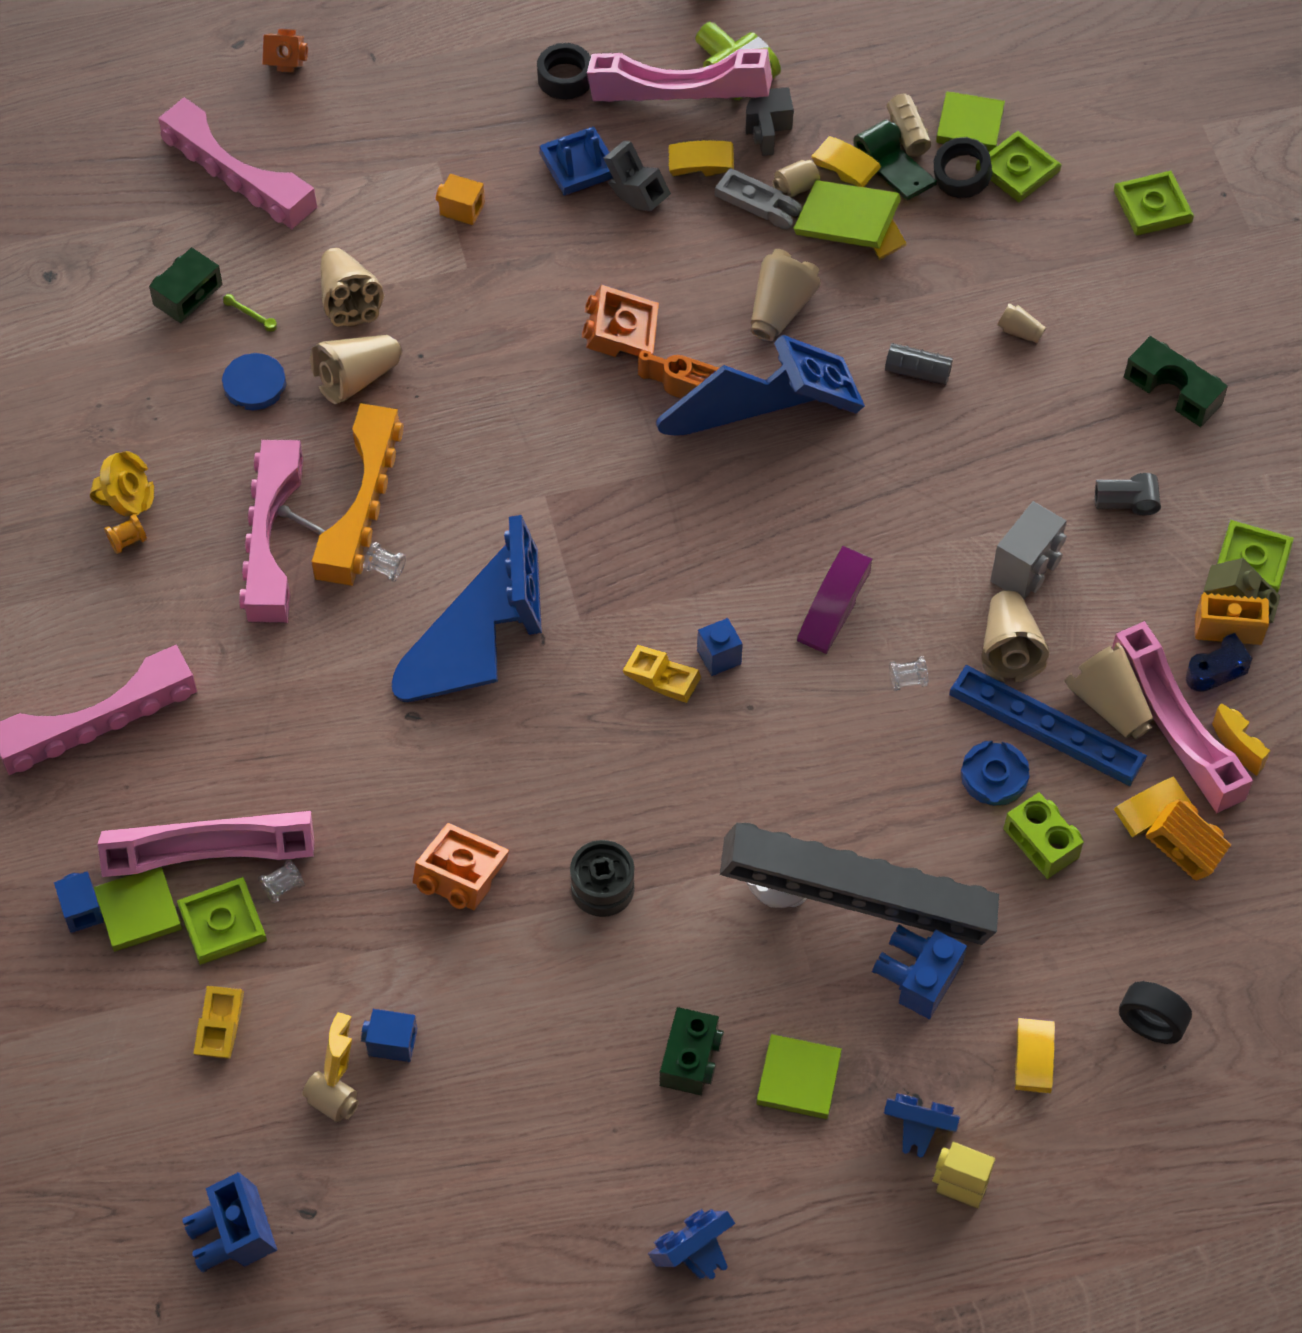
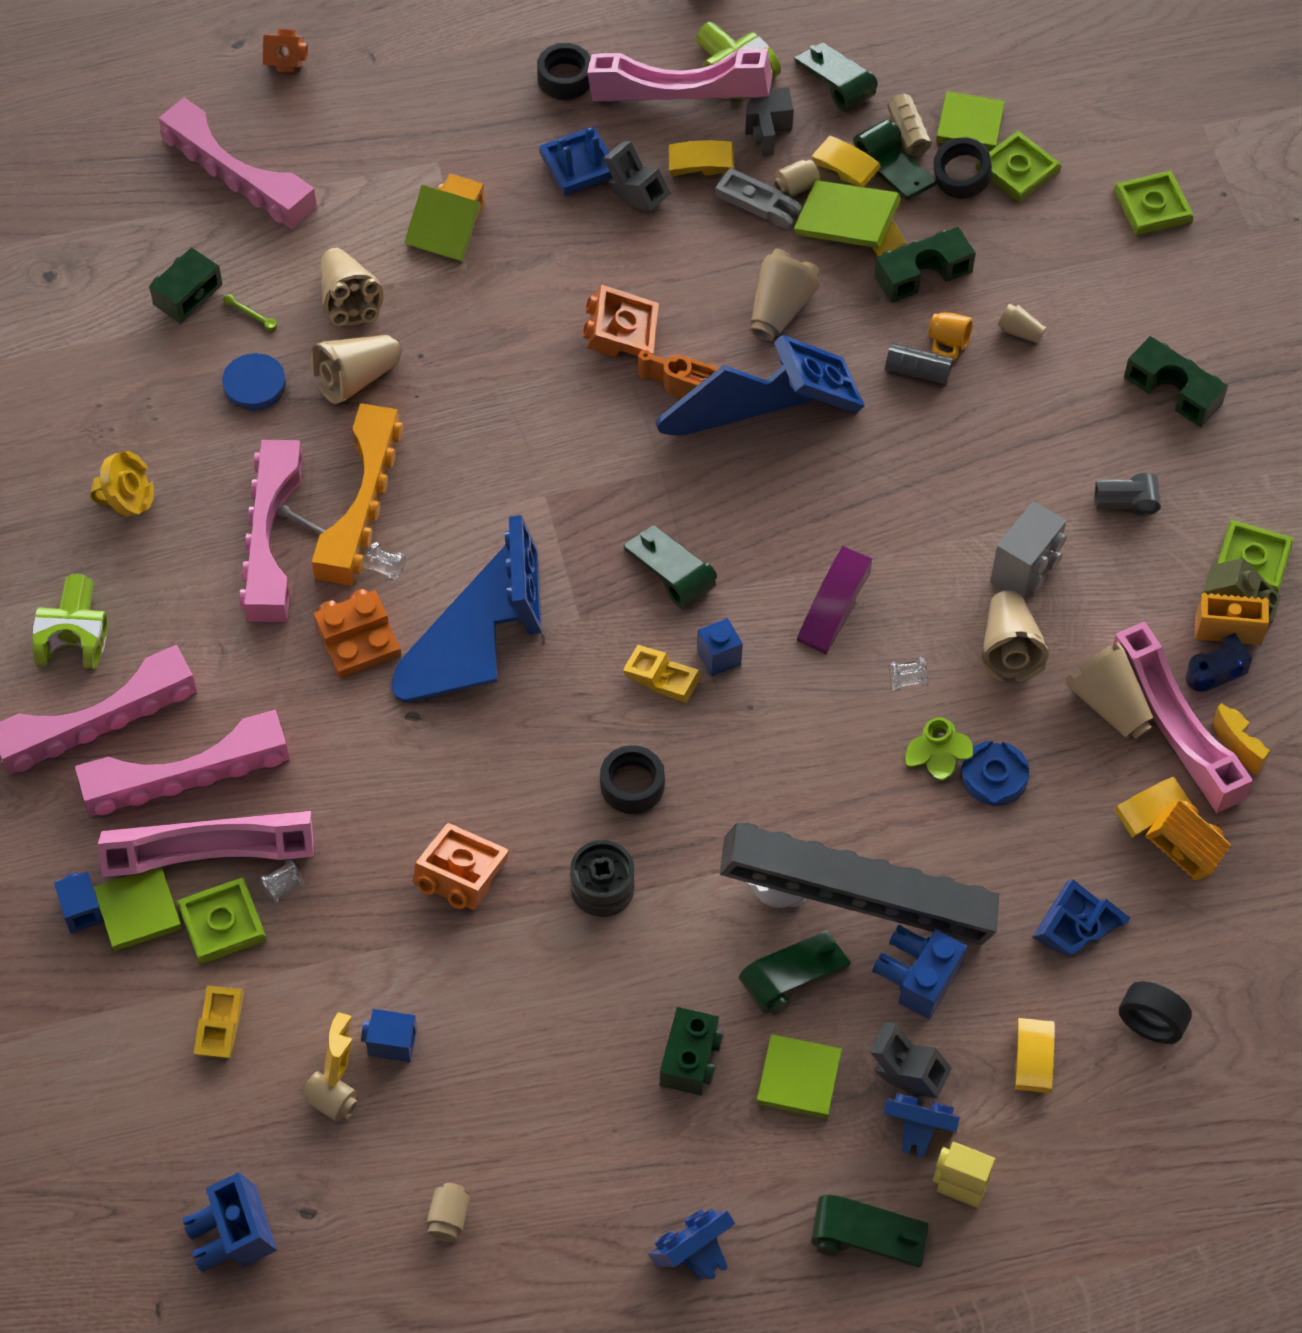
(71, 624): none -> lime connector
(116, 784): none -> bright pink arch
(125, 534): light orange bush -> none
(356, 632): none -> orange plate
(442, 223): none -> lime tile
(447, 1212): none -> tan brick
(635, 802): none -> black tyre
(683, 573): none -> door
(777, 975): none -> dark green door
(847, 80): none -> door
(849, 1223): none -> dark green door
(909, 1066): none -> dark grey brick
(939, 753): none -> lime plate
(945, 252): none -> dark green arch
(950, 331): none -> light orange piece
(1036, 838): lime brick -> none
(1048, 725): blue tile -> none
(1077, 920): none -> blue slope

